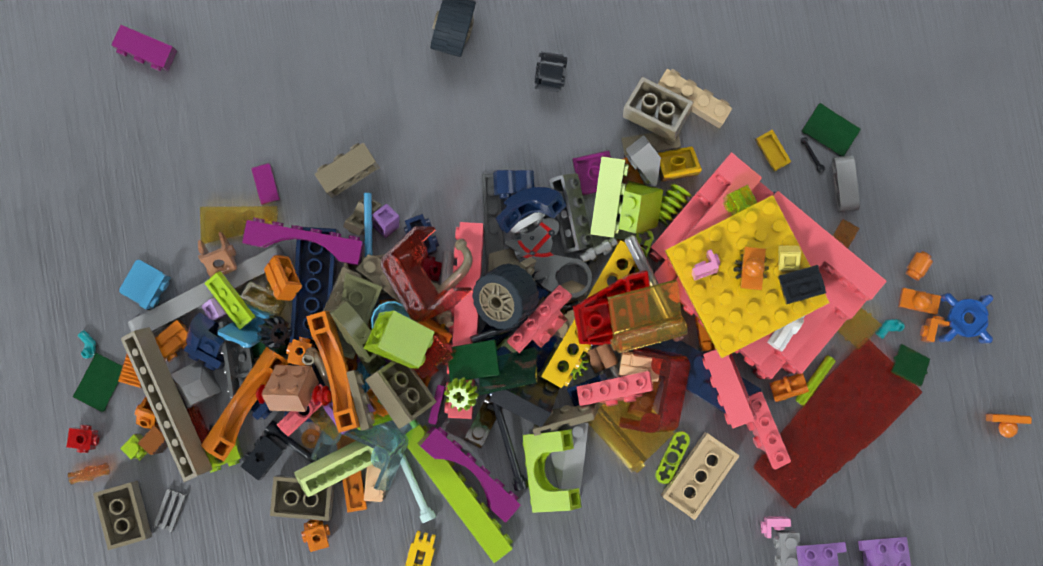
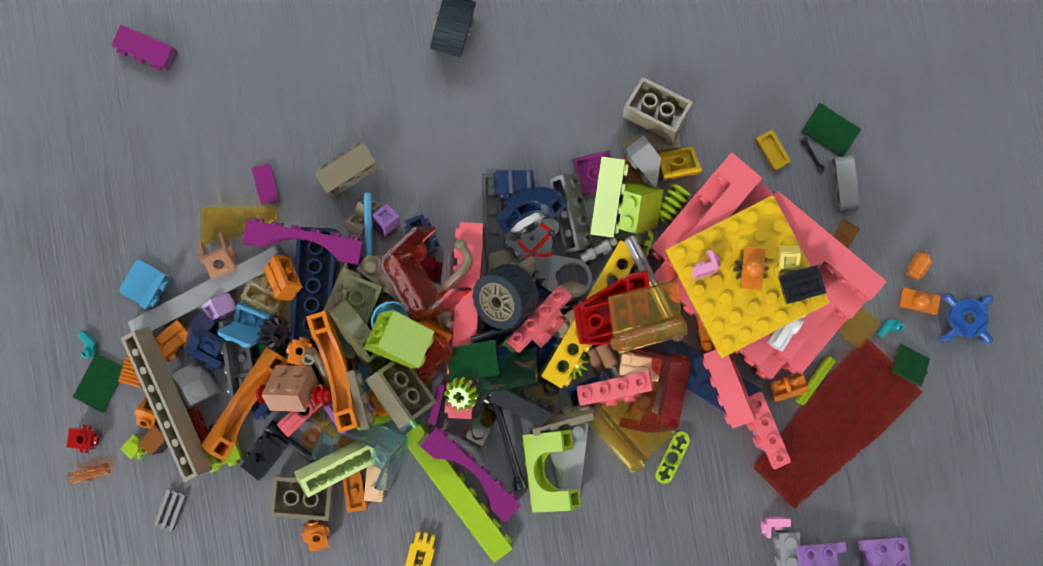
(122, 515): dark tan brick -> none
(229, 300): lime plate -> none
(426, 513): light aqua piece -> none
(550, 71): black brick -> none
(704, 103): tan brick -> none
(713, 475): tan brick -> none
(739, 200): clear neon green brick -> none
(929, 330): orange bracket -> none
(1008, 423): orange tile -> none

